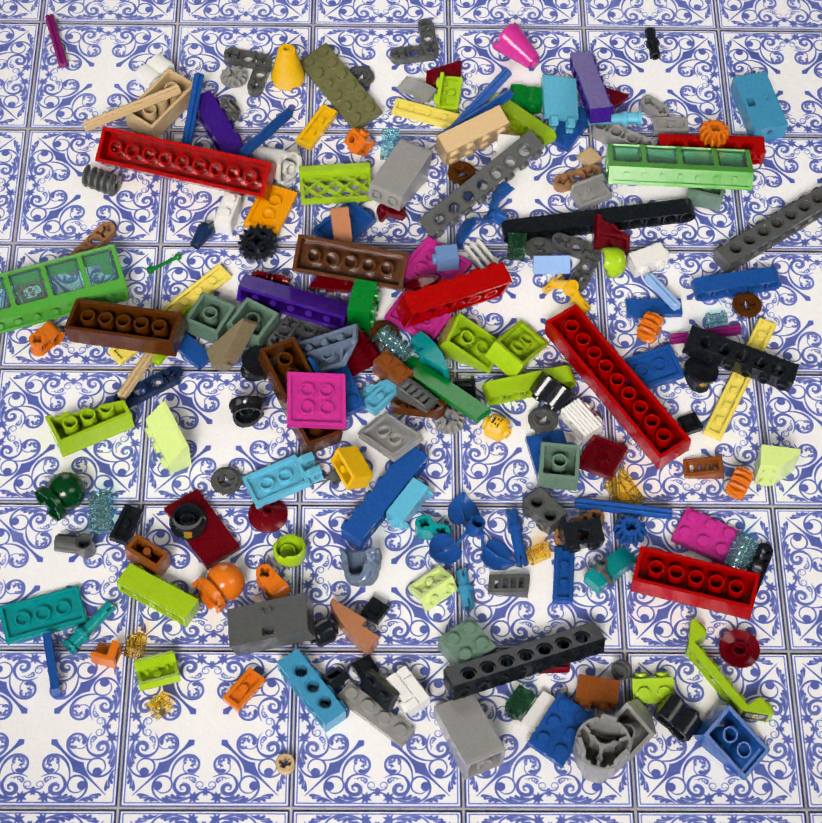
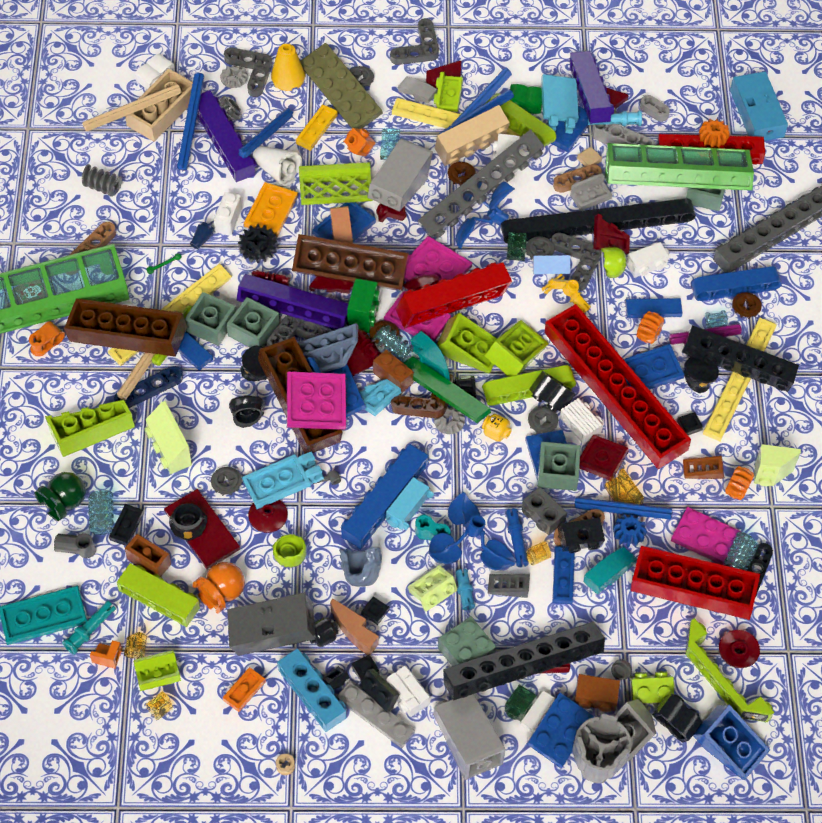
(52, 664): blue tile -> none
(56, 41): magenta axle -> none
(186, 163): red brick -> none
(230, 346): dark tan slope -> none
(274, 585): orange piece -> none
(351, 467): yellow brick -> none
(390, 437): light grey tile -> none
(408, 387): dark grey slope -> none
(445, 257): medium blue brick -> none
(473, 245): white tile -> none
(516, 46): dark pink cone -> none
(601, 568): dark grey hand -> none
(652, 43): black pin -> none
(662, 291): light blue axle -> none
(670, 125): light grey plate -> none

